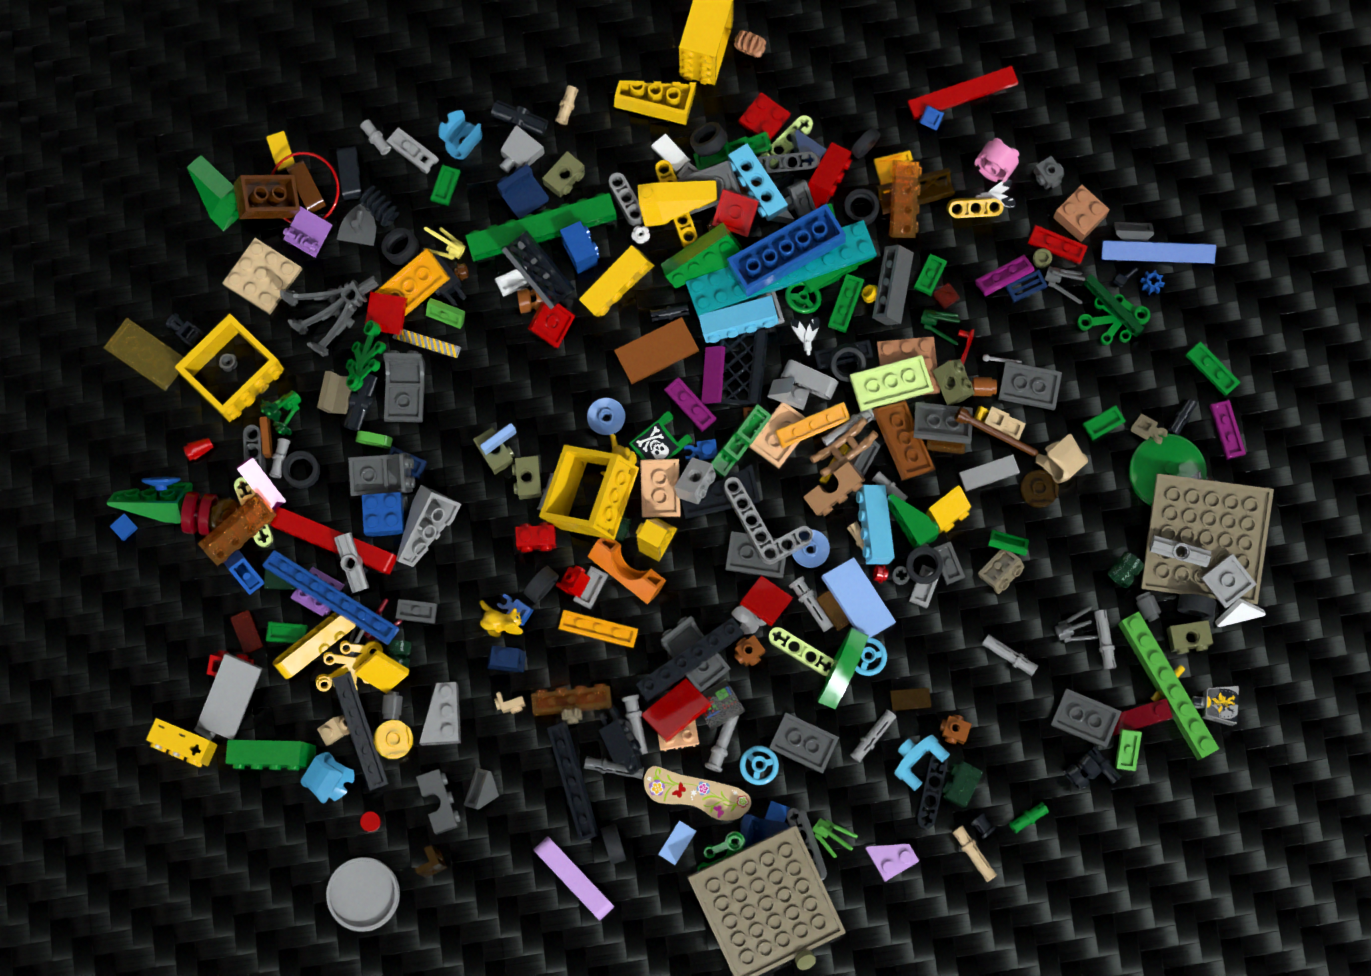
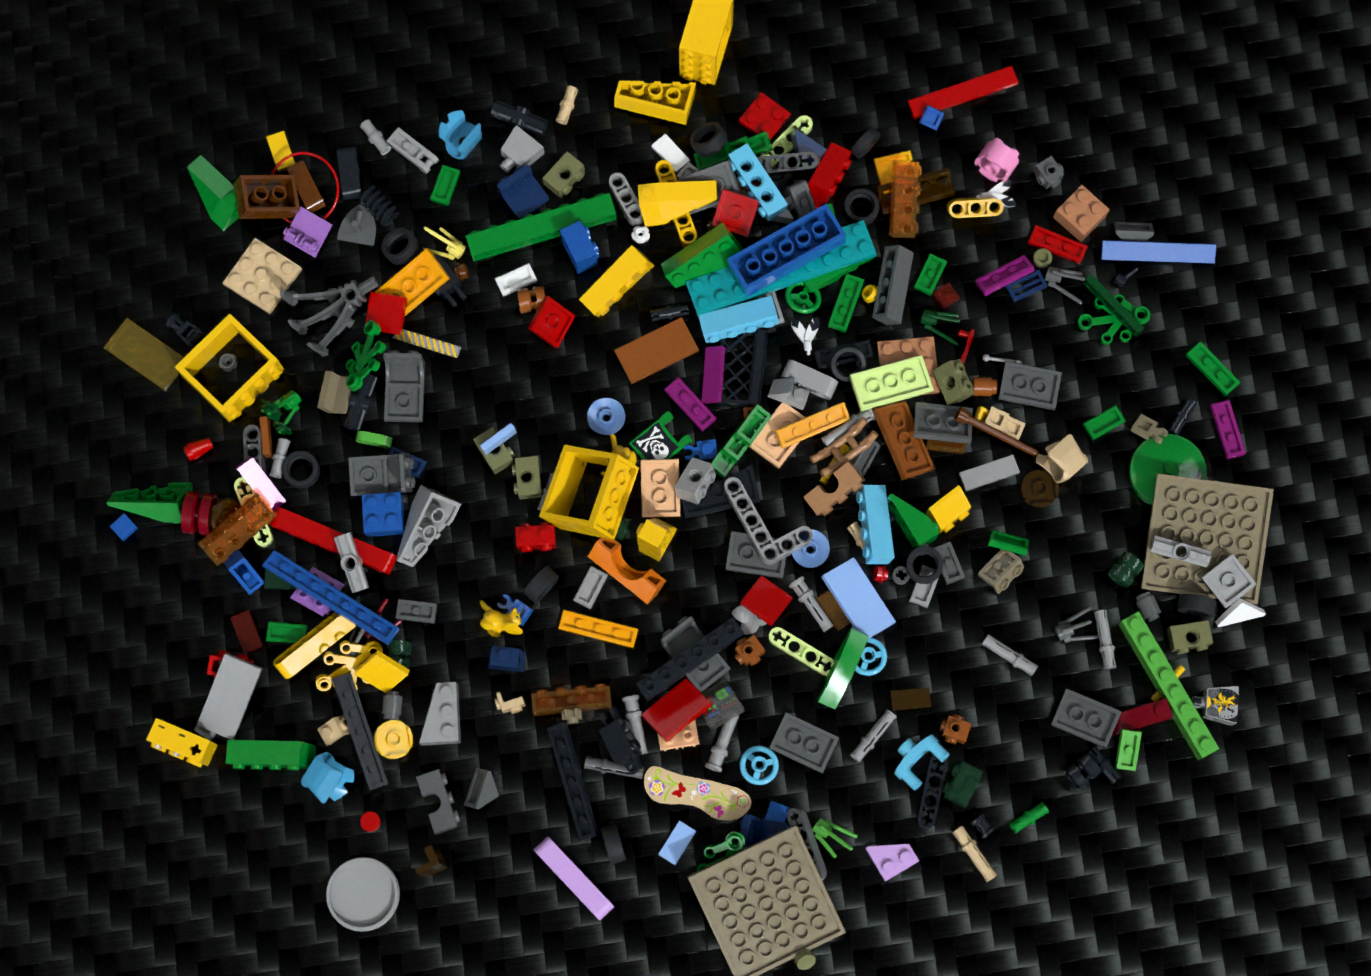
(161, 482): blue dish -> none
(445, 313): bright green plate -> none
(537, 260): black fence -> none
(574, 581): red brick -> none
(750, 43): nougat gear -> none
(880, 479): light grey pin -> none
(1156, 280): blue gear -> none

